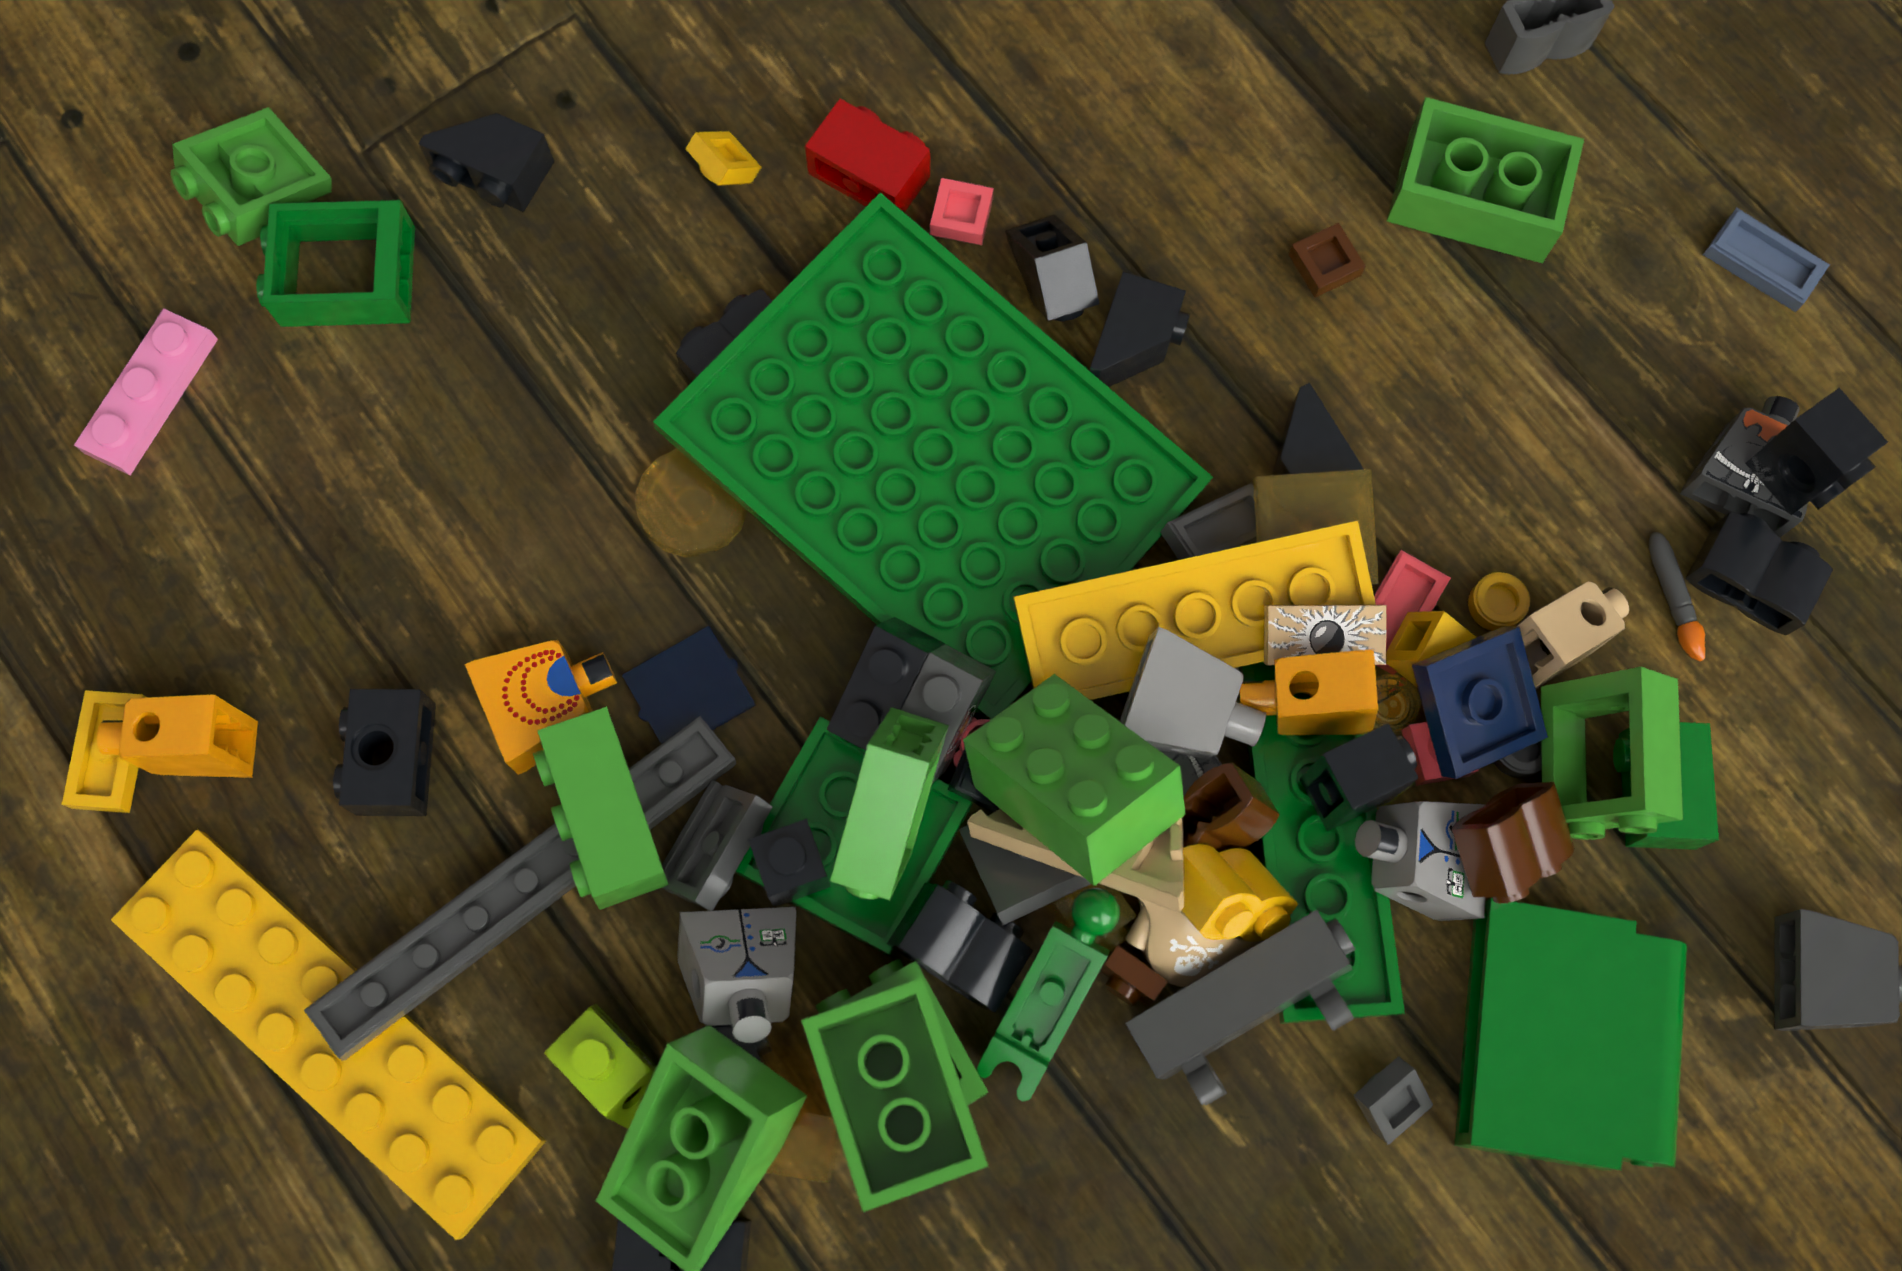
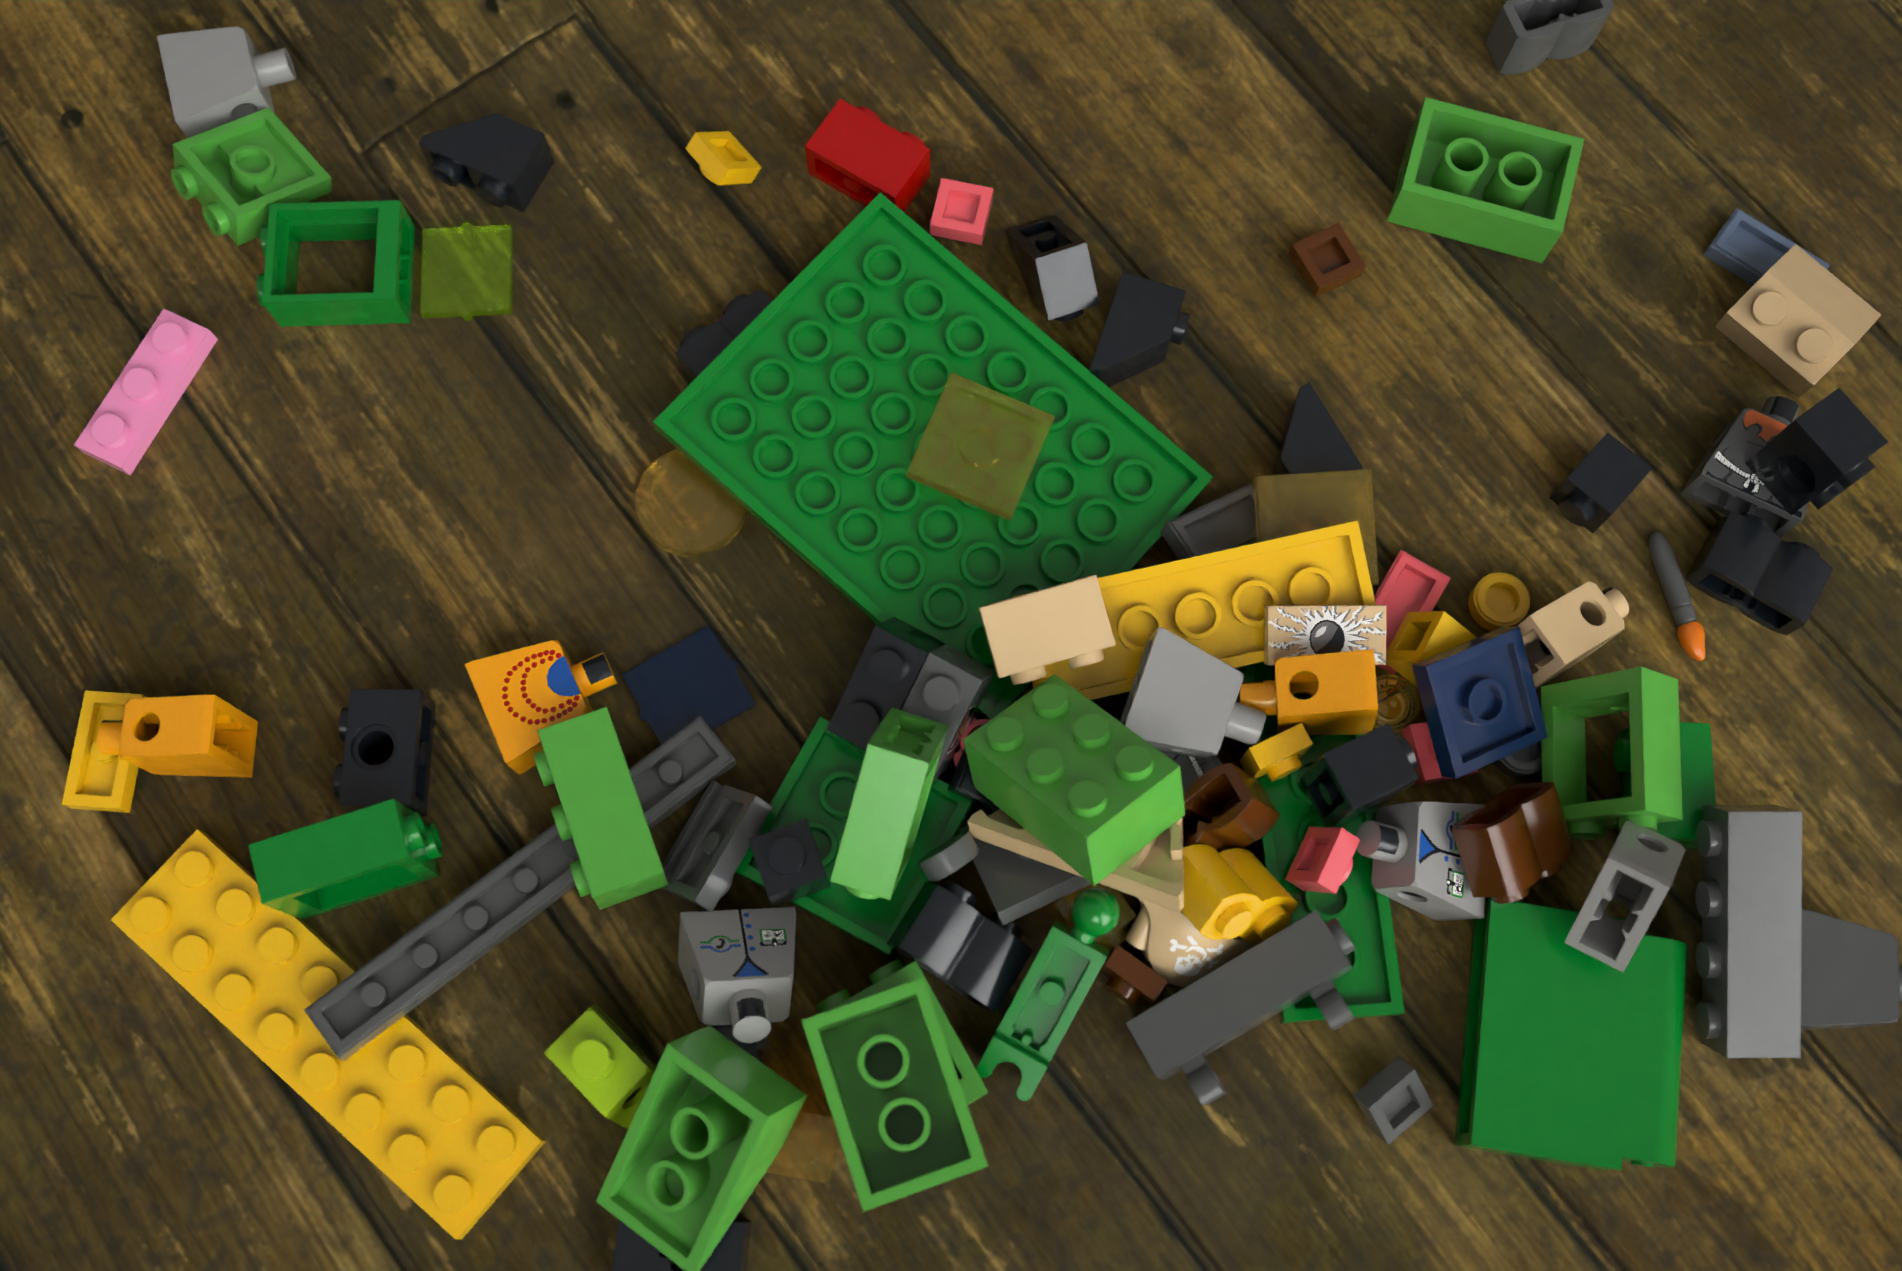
(219, 76): none -> light grey torso
(346, 859): none -> green window
(466, 271): none -> clear neon green piece
(949, 856): none -> dark grey tile
(980, 446): none -> clear yellow tile
(1047, 628): none -> tan brick
(1278, 754): none -> yellow plate
(1323, 859): none -> coral plate
(1600, 483): none -> black brick
(1639, 877): none -> light grey torso
(1750, 930): none -> brick
(1798, 320): none -> tan slope

